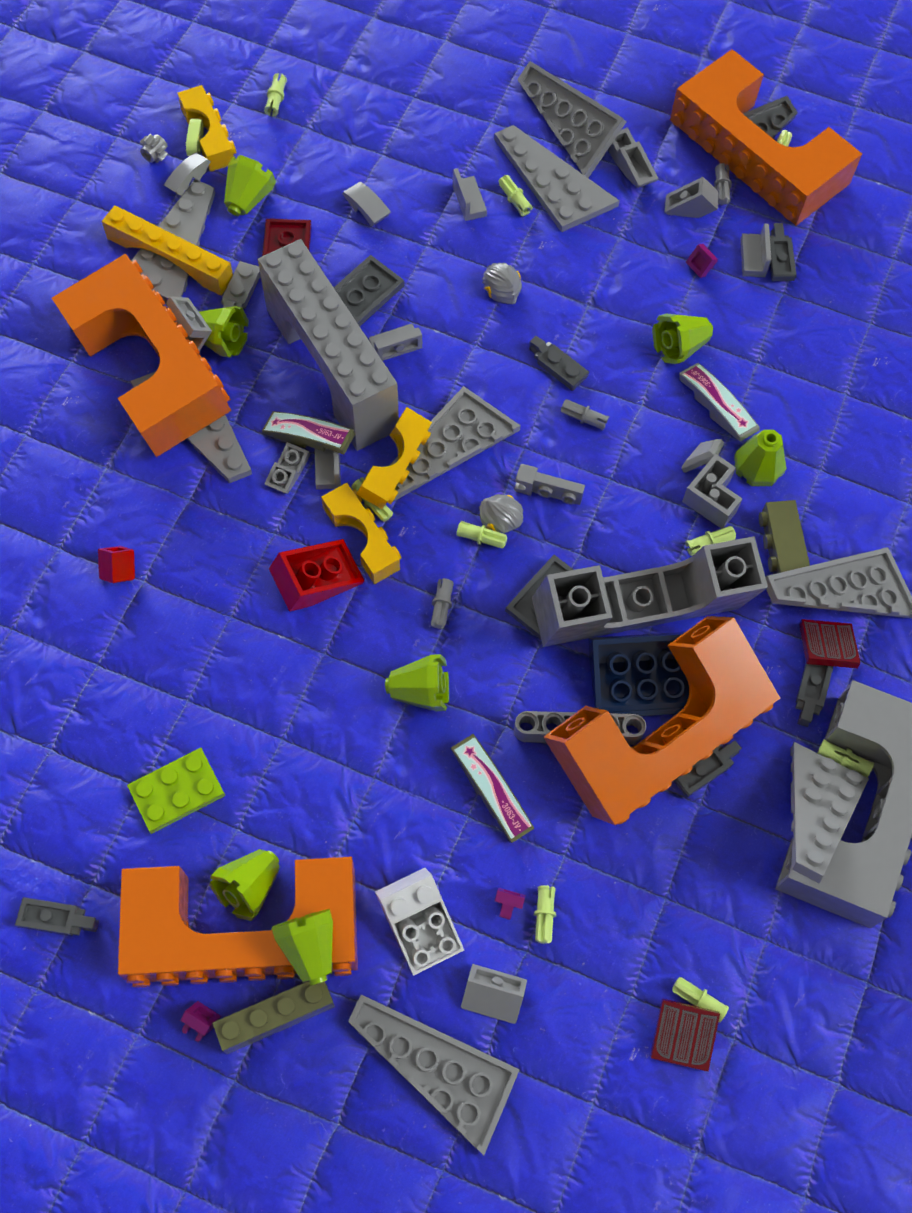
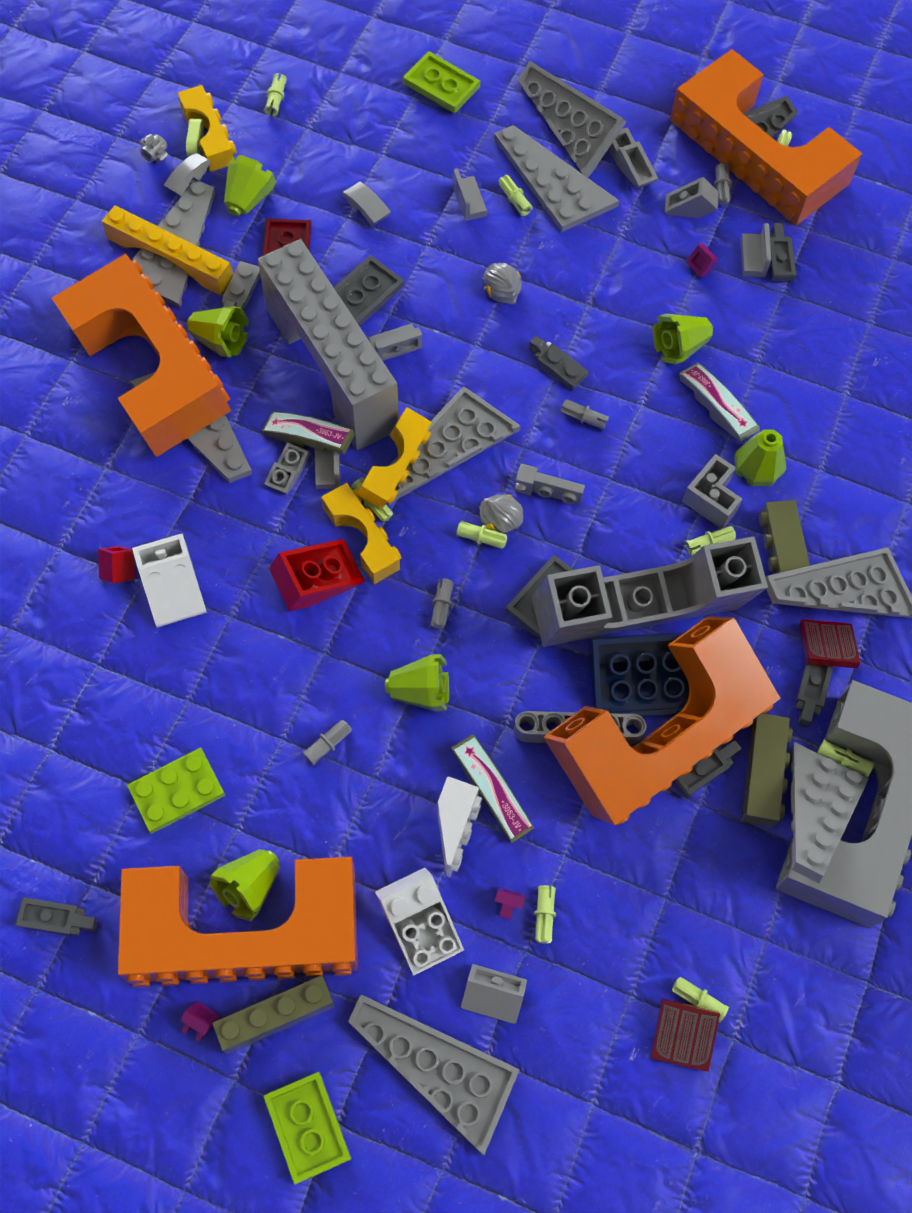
(169, 580): none -> white slope
(190, 319): light grey panel -> none
(307, 1128): none -> lime plate
(308, 945): lime cone -> none
(327, 742): none -> light grey axle
(441, 82): none -> lime plate
(456, 808): none -> white slope
(702, 454): light grey piece -> none
(766, 770): none -> olive brick

